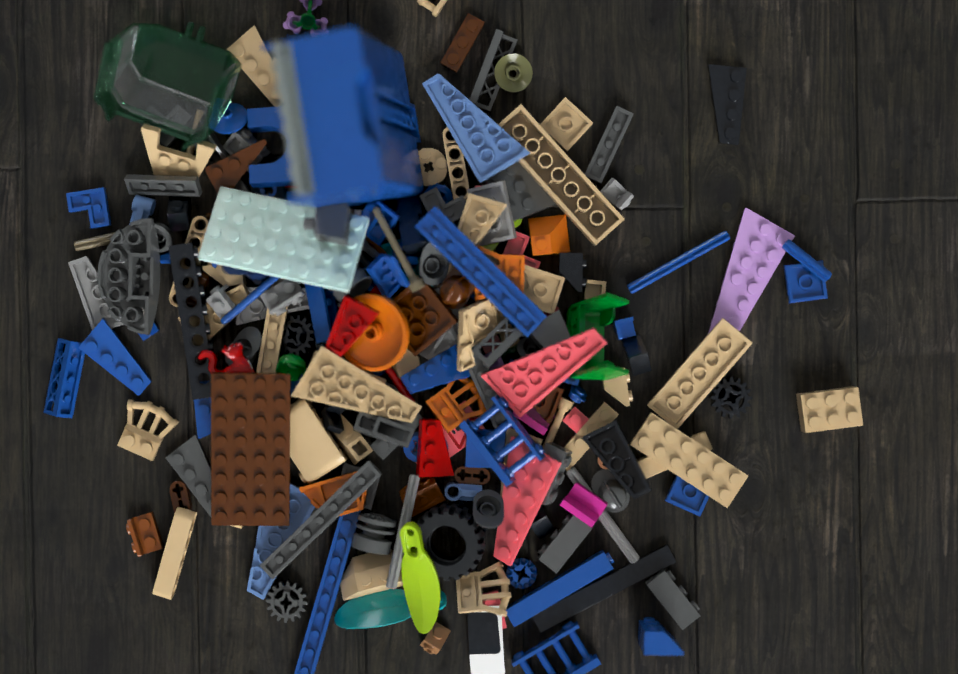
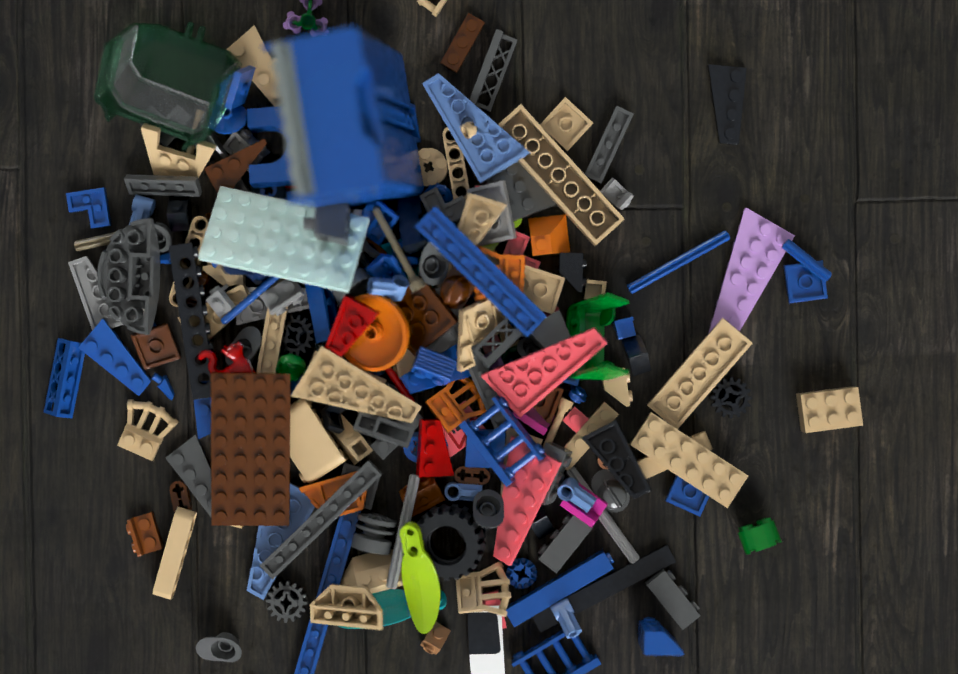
(157, 347): none -> reddish brown tile
(163, 385): none -> blue bar
(220, 648): none -> dark grey piece
(239, 87): none -> blue plate
(347, 607): none -> tan wedge
(393, 288): none -> medium blue piece
(433, 366): none -> blue brick
(468, 129): none -> tan hinge
(515, 63): olive dish -> none
(565, 615): none -> medium blue piece
(577, 494): none -> medium blue piece
(759, 536): none -> green brick

